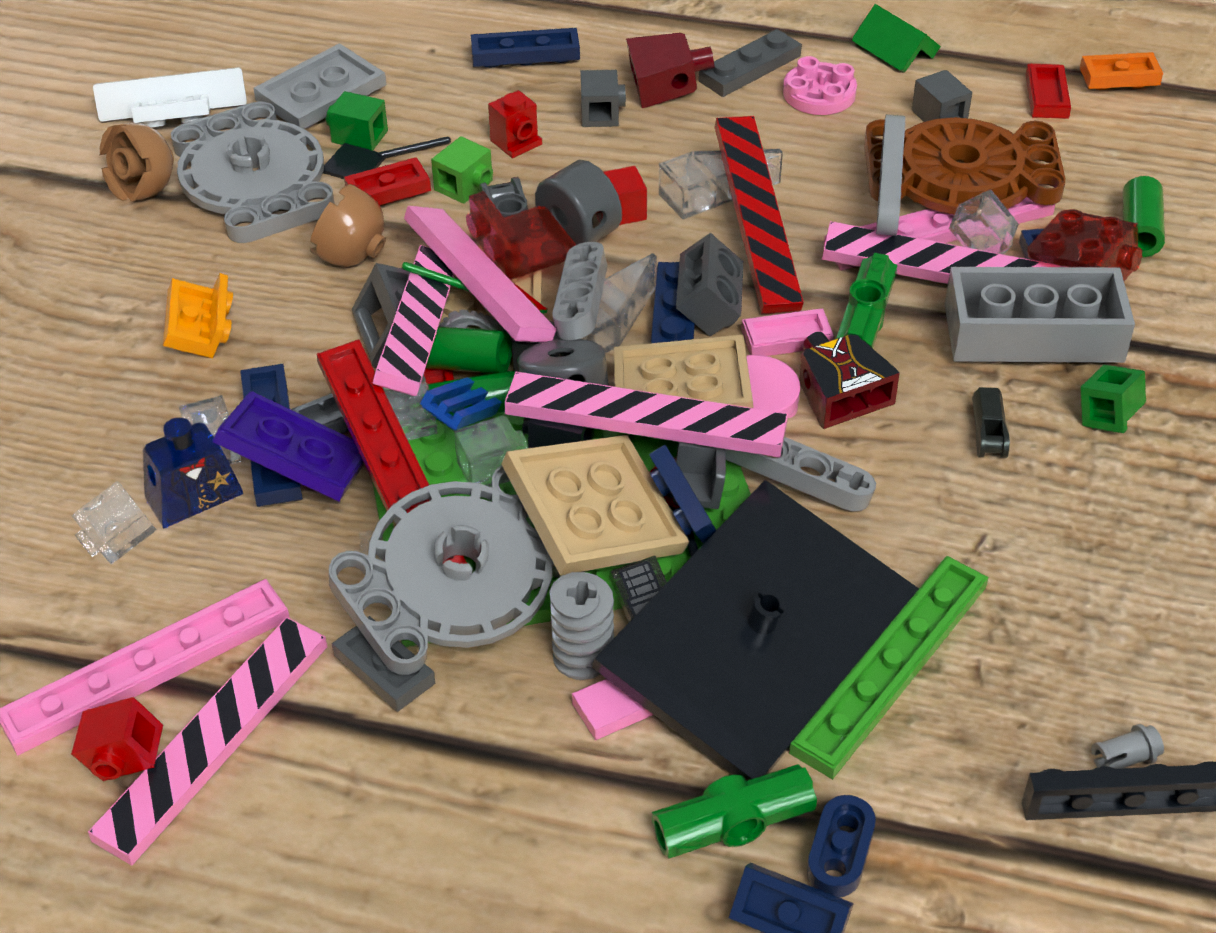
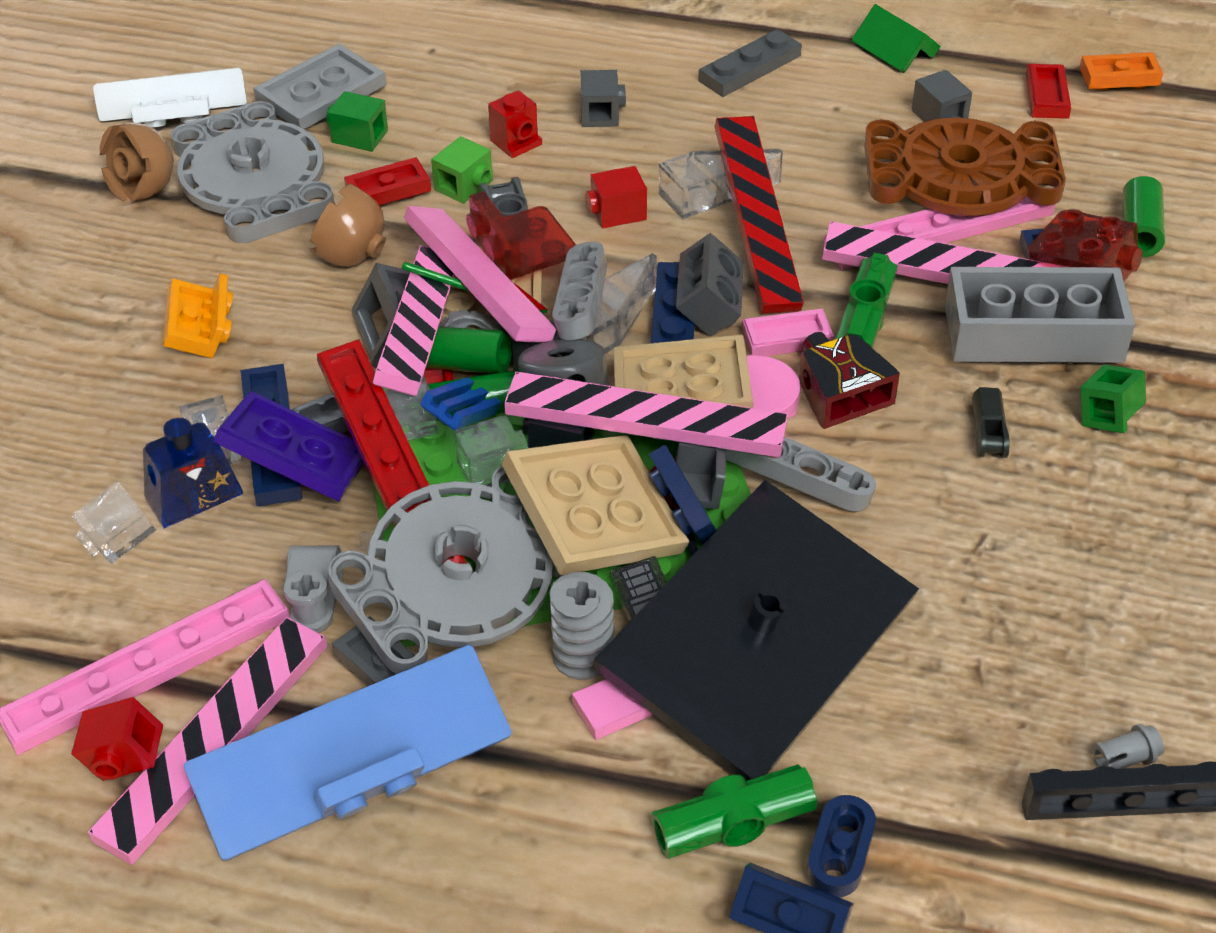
(308, 585): none -> light grey piece
(346, 752): none -> medium blue bracket
(354, 159): black piece -> none
(525, 47): dark blue plate -> none
(575, 197): dark grey piece -> none
(665, 66): dark red torso -> none
(820, 86): bright pink tile -> none
(888, 667): bright green tile -> none
(890, 175): light grey beam -> none
(984, 224): clear brick -> none

